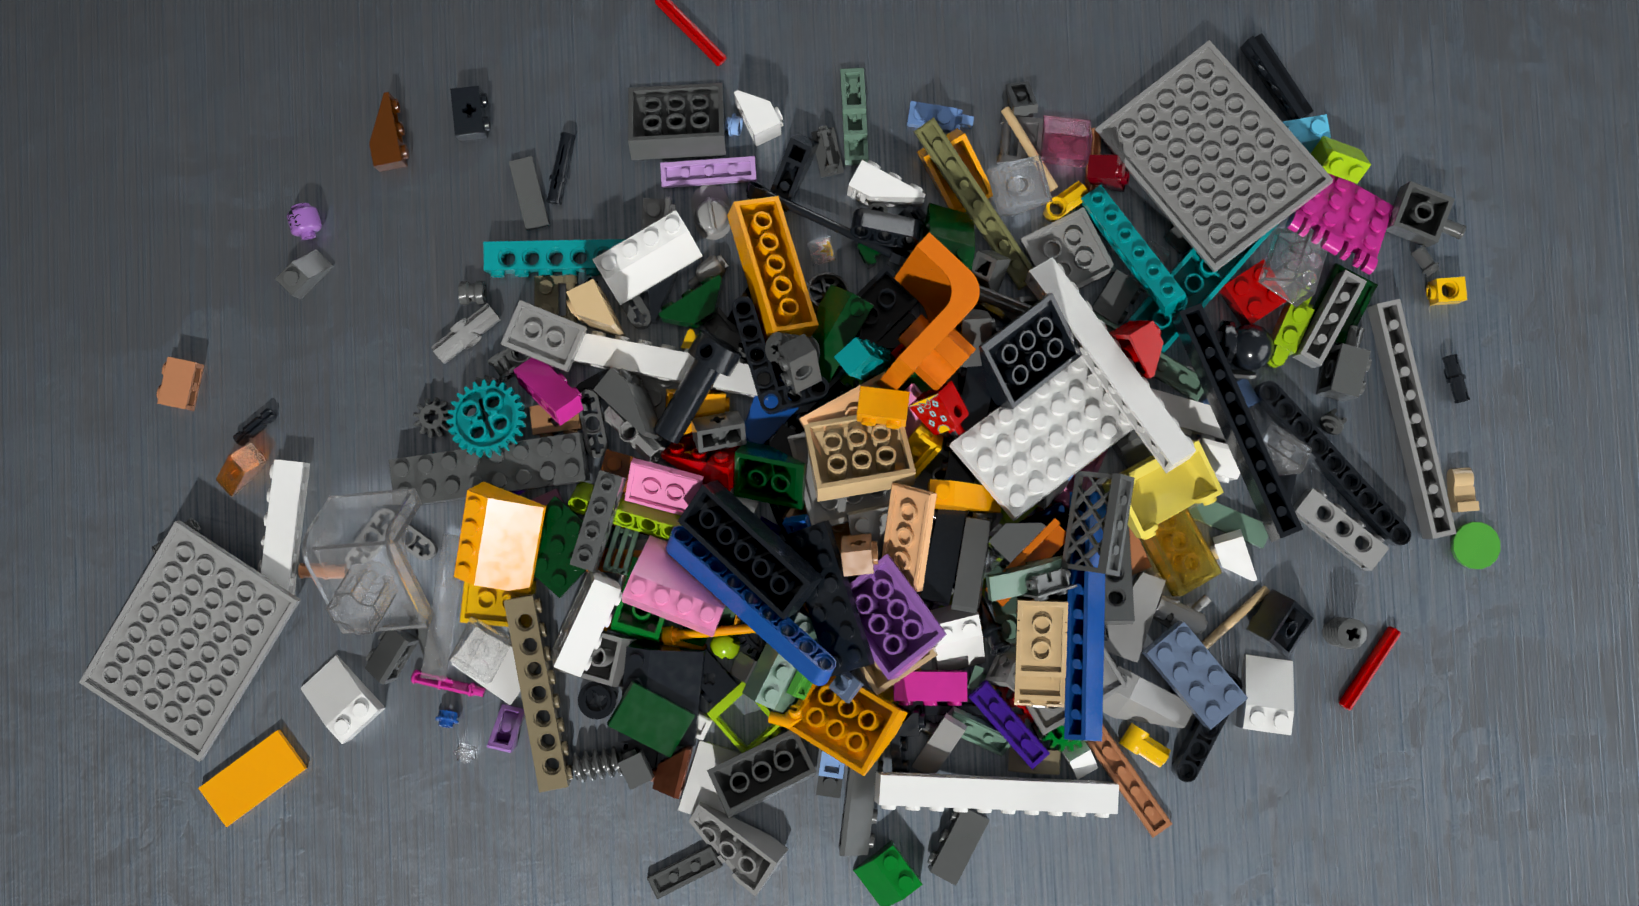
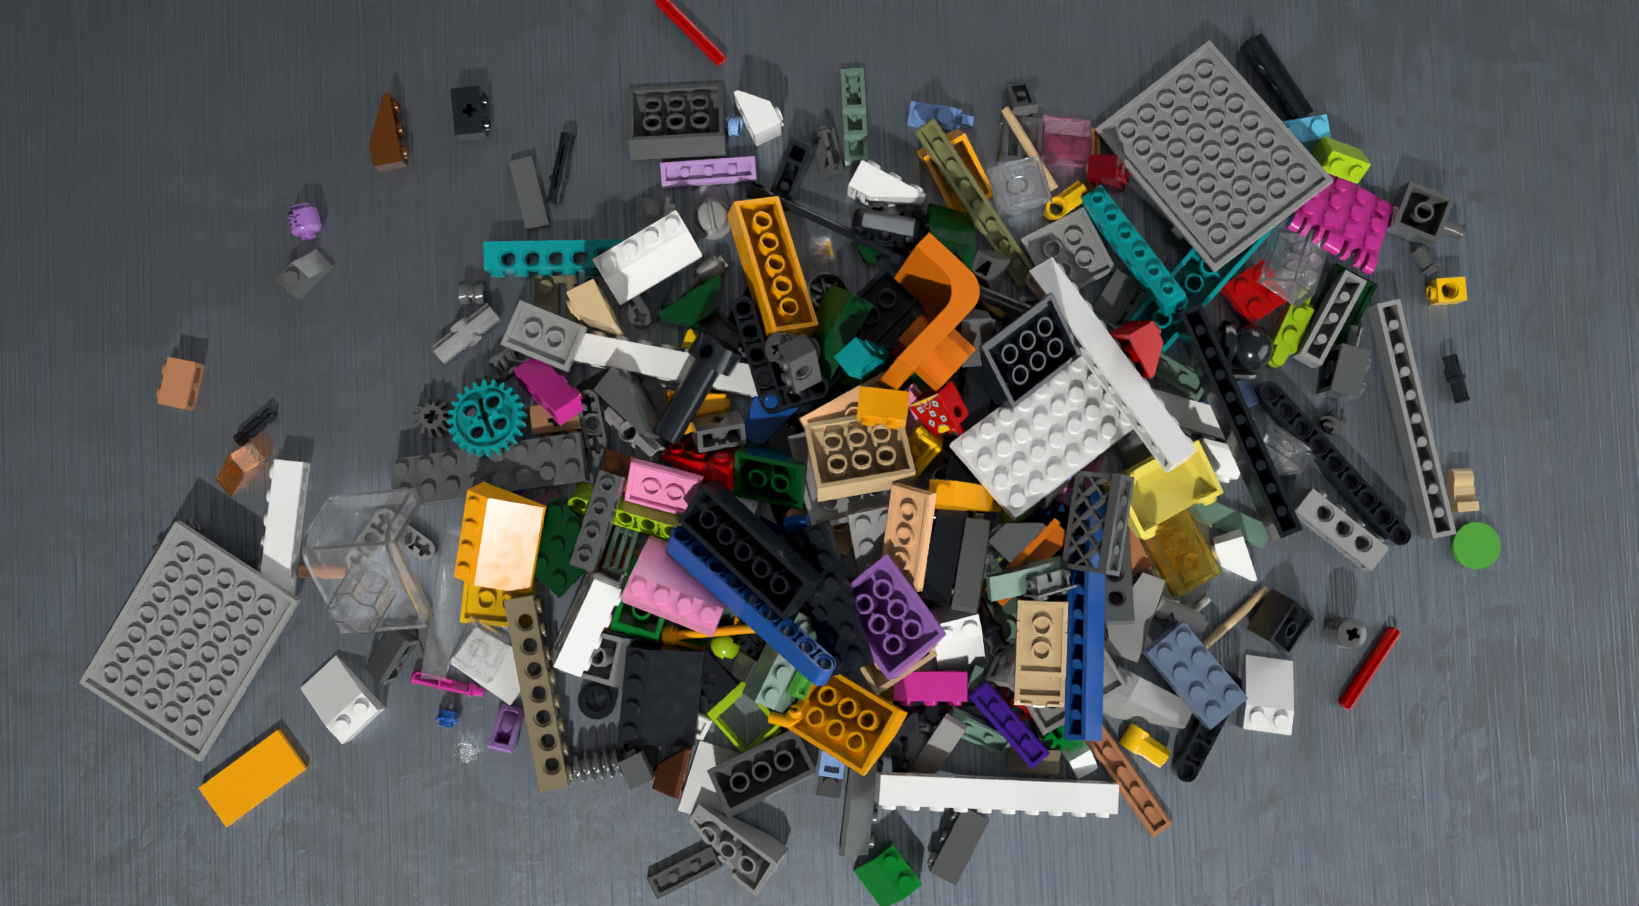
(650, 719): dark green tile -> none
(846, 686): sand blue tile -> none
(858, 554): brick -> none

